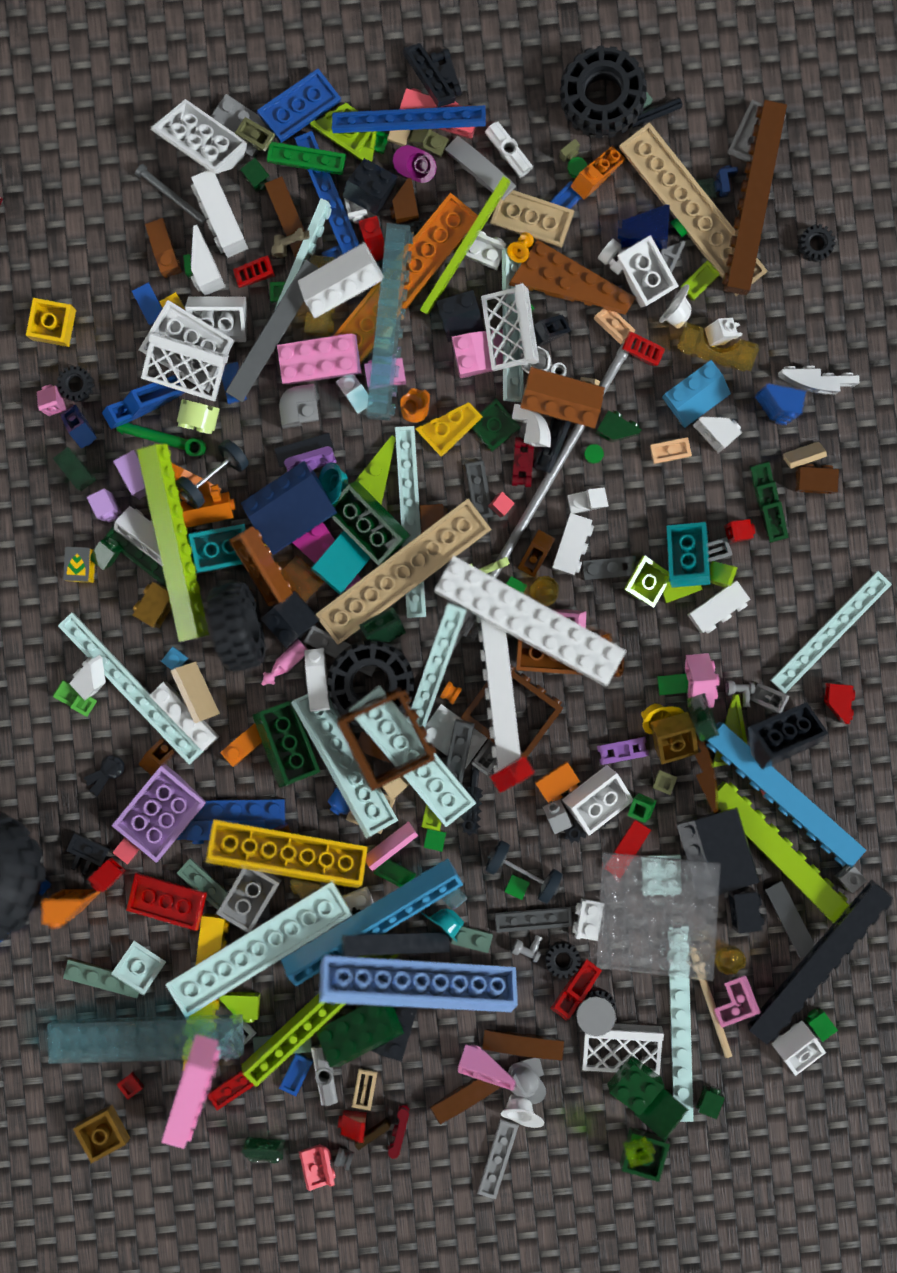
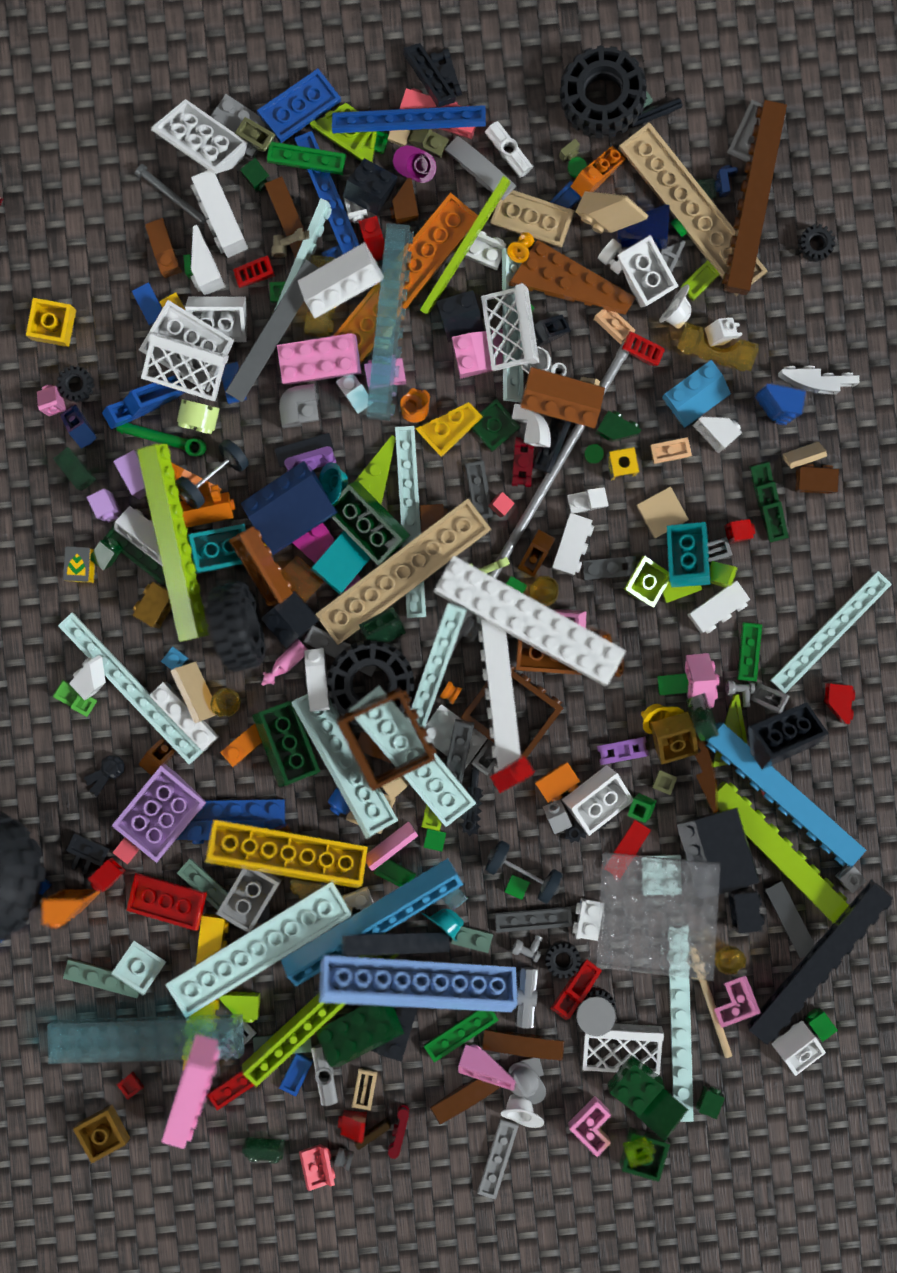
(225, 702): none -> clear yellow hair
(460, 1033): none -> green plate
(526, 997): none -> light grey piece
(587, 1126): none -> bright pink brick
(608, 212): none -> tan slope
(614, 467): none -> yellow piece
(661, 511): none -> tan tile
(749, 651): none -> green tile

